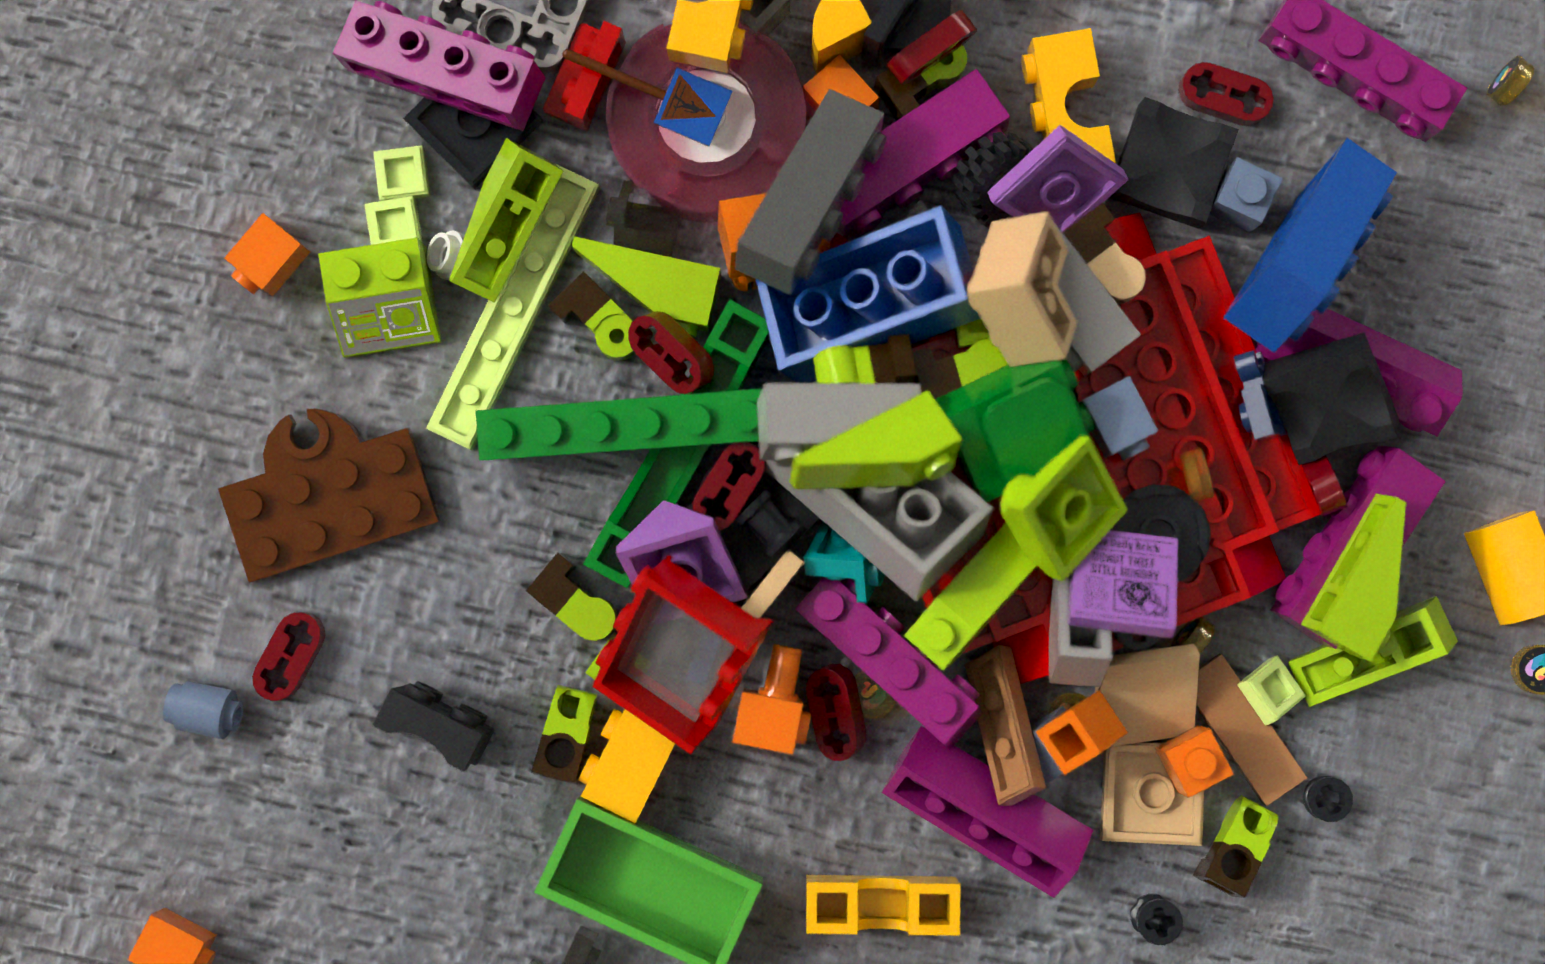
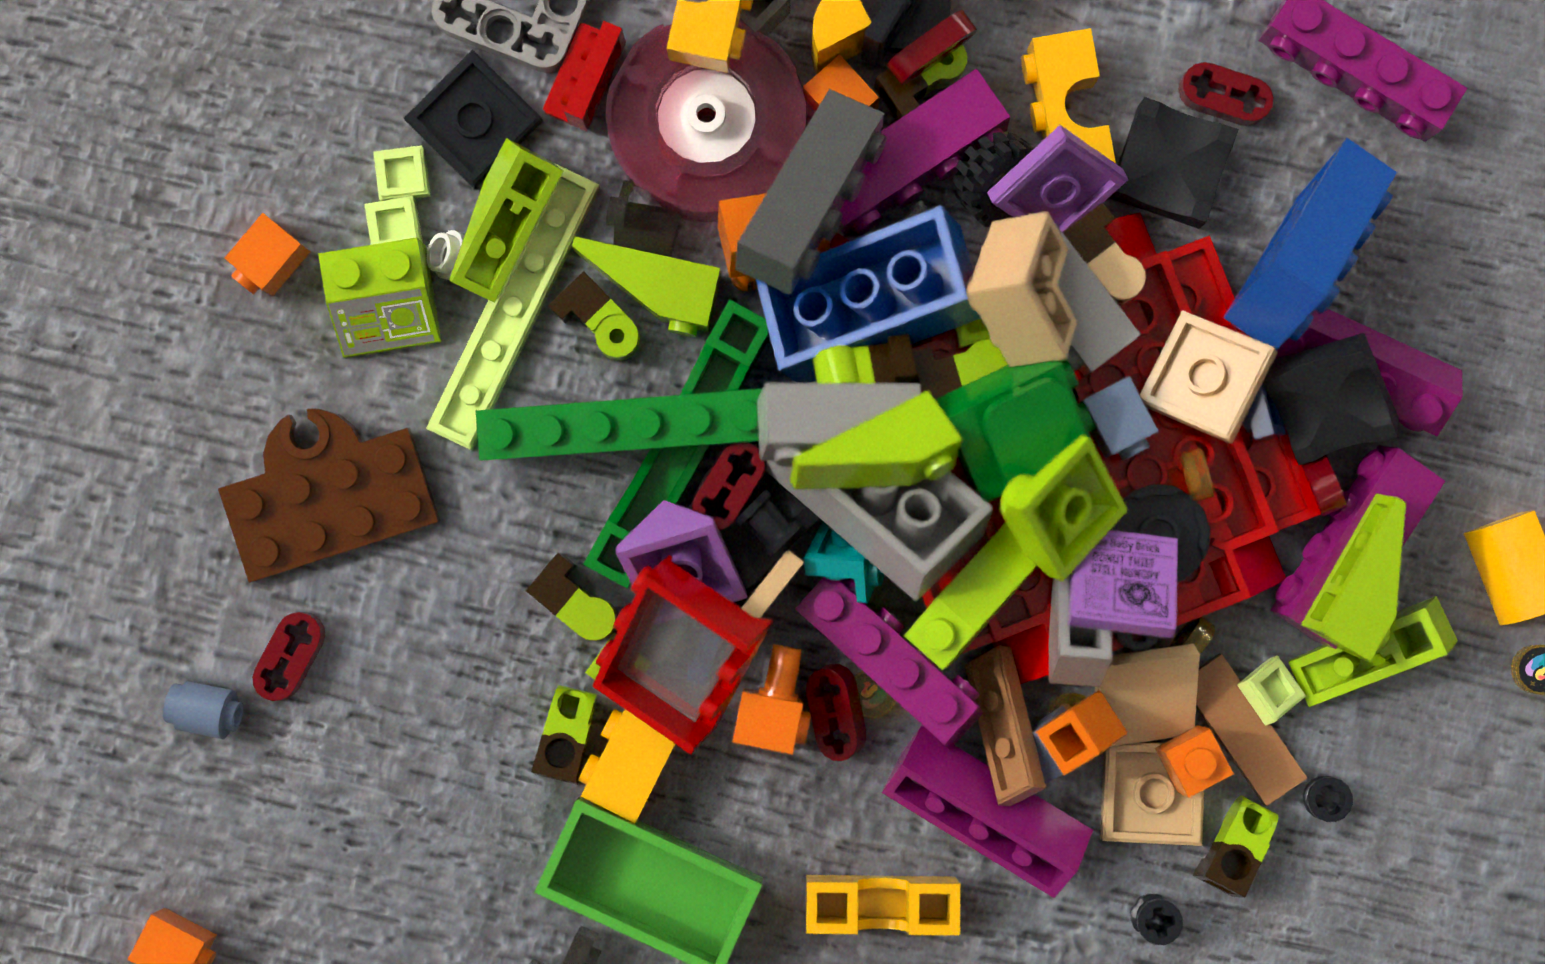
(440, 63): brick -> none
(454, 731): black brick -> none
(671, 352): dark red beam -> none
(688, 106): piece -> none
(1207, 376): none -> tile
(1244, 195): sand blue brick -> none
(1510, 81): clear yellow tile -> none

